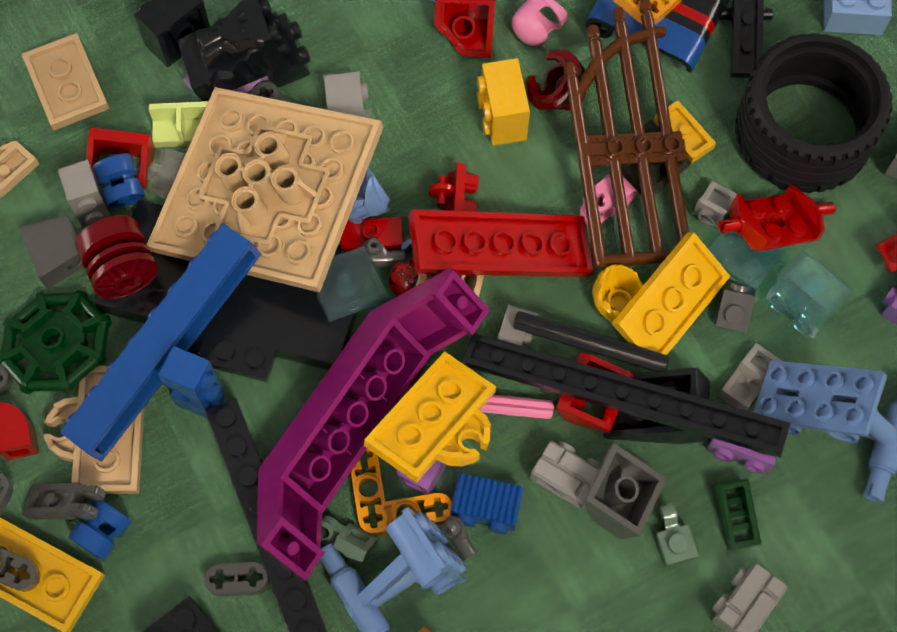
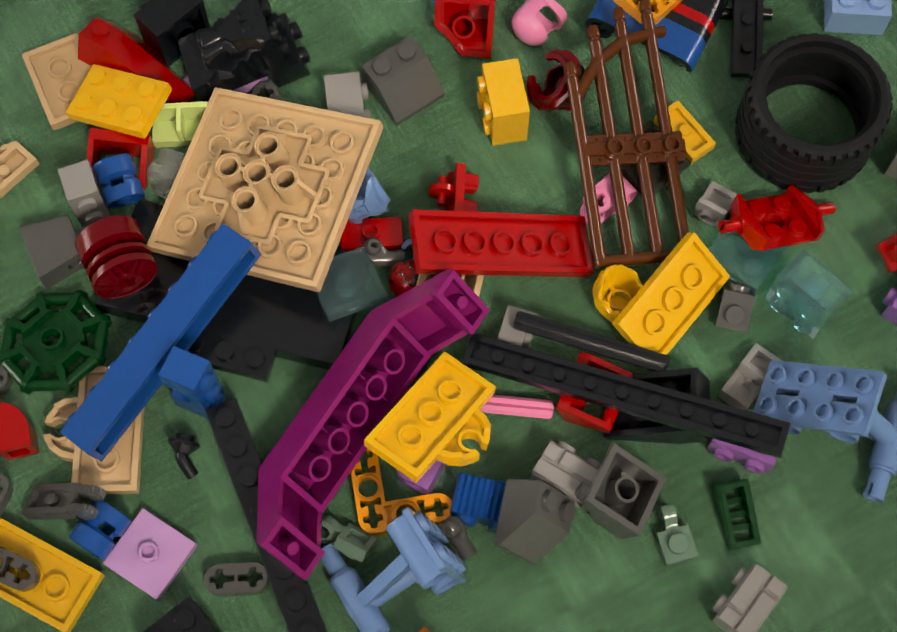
(119, 101): none -> yellow plate
(120, 49): none -> red wedge
(150, 554): none -> lavender plate
(183, 446): none -> black plate
(402, 80): none -> dark grey slope
(533, 519): none -> dark grey slope

